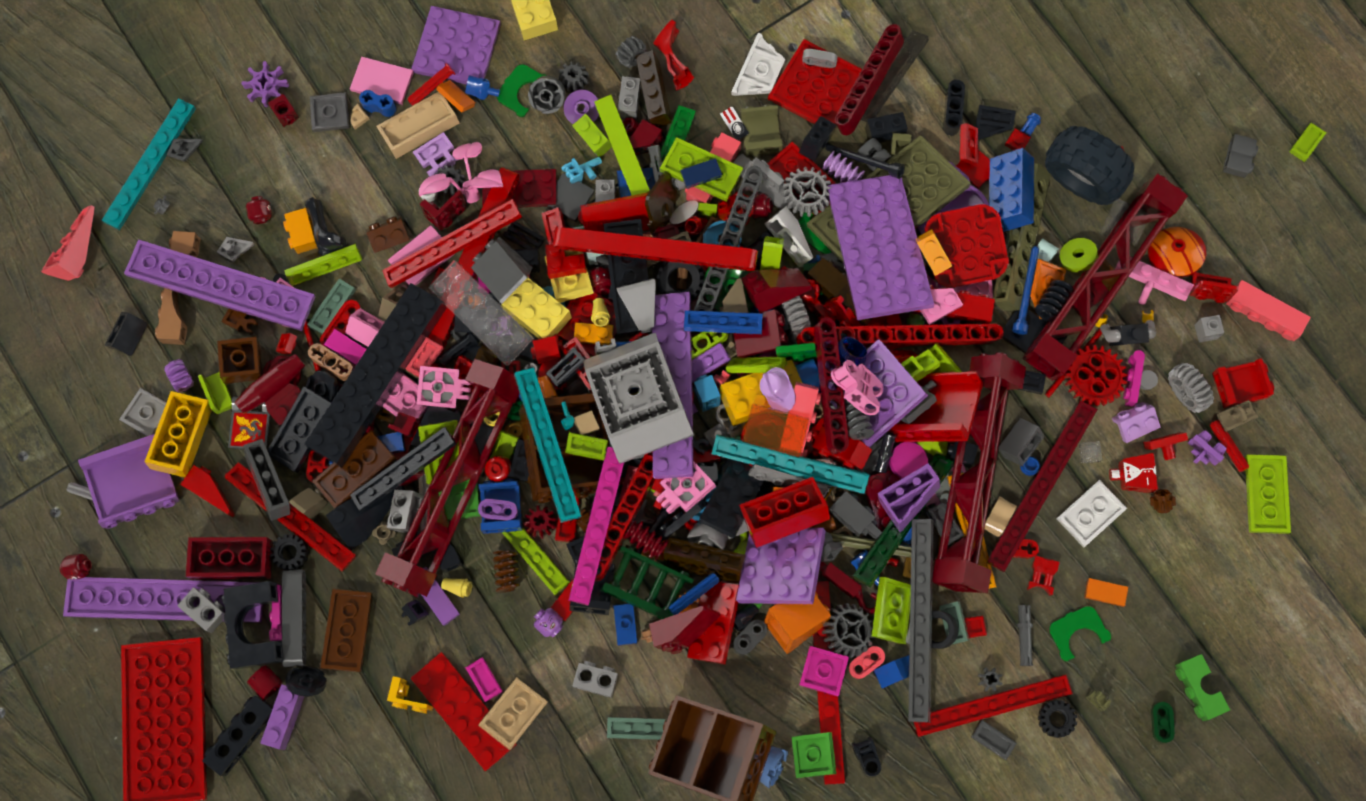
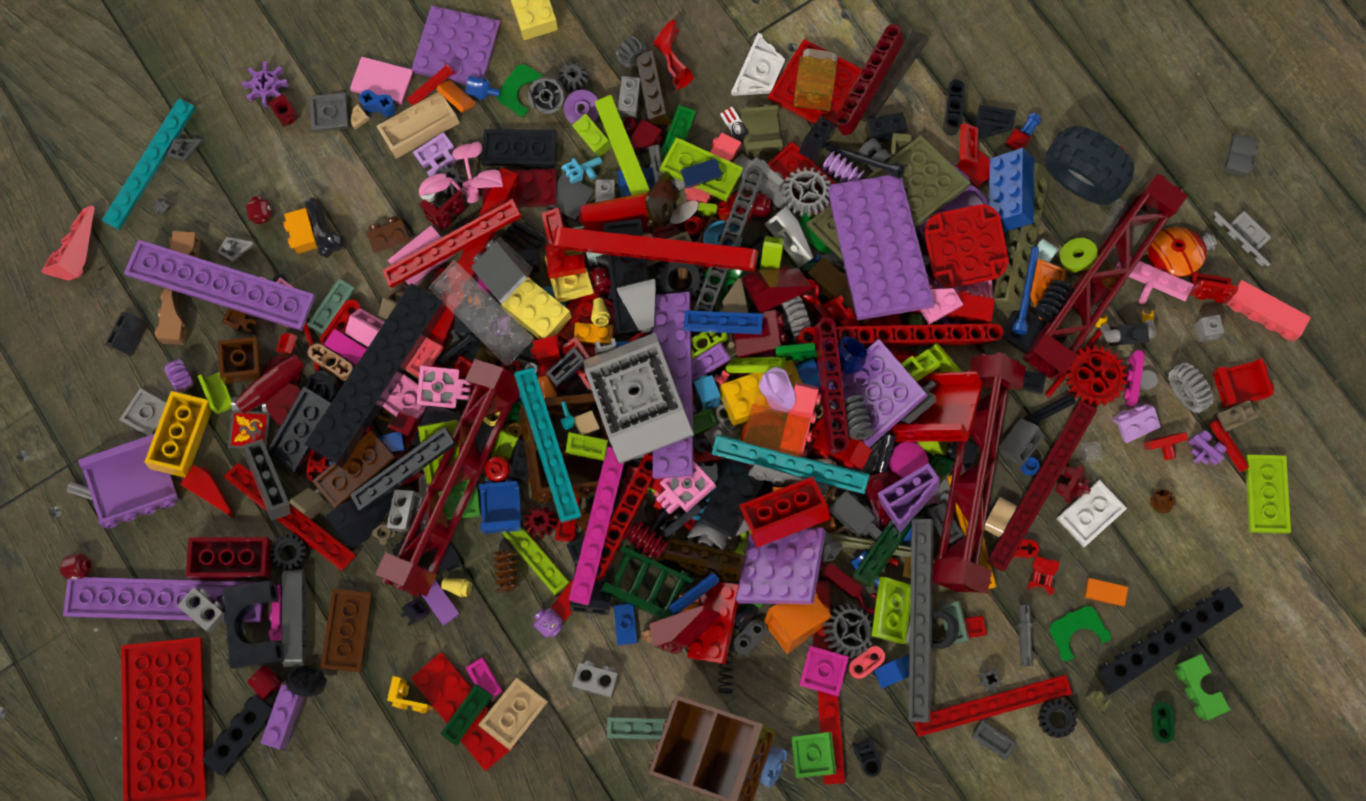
(323, 265): lime tile -> none
(466, 714): none -> dark green tile
(498, 510): medium lavender plate -> none
(519, 147): none -> black piece
(703, 421): none -> bright green tile
(725, 690): none -> black piece
(815, 83): none -> clear yellow brick
(858, 386): bright pink piece -> none
(933, 252): light orange brick -> none
(1050, 409): none -> black axle
(1076, 486): none -> dark red hips
(1136, 474): red torso -> none
(1209, 241): none -> light grey plate
(1228, 605): none -> black brick
(1248, 232): none -> light grey bracket
(1307, 142): lime tile -> none

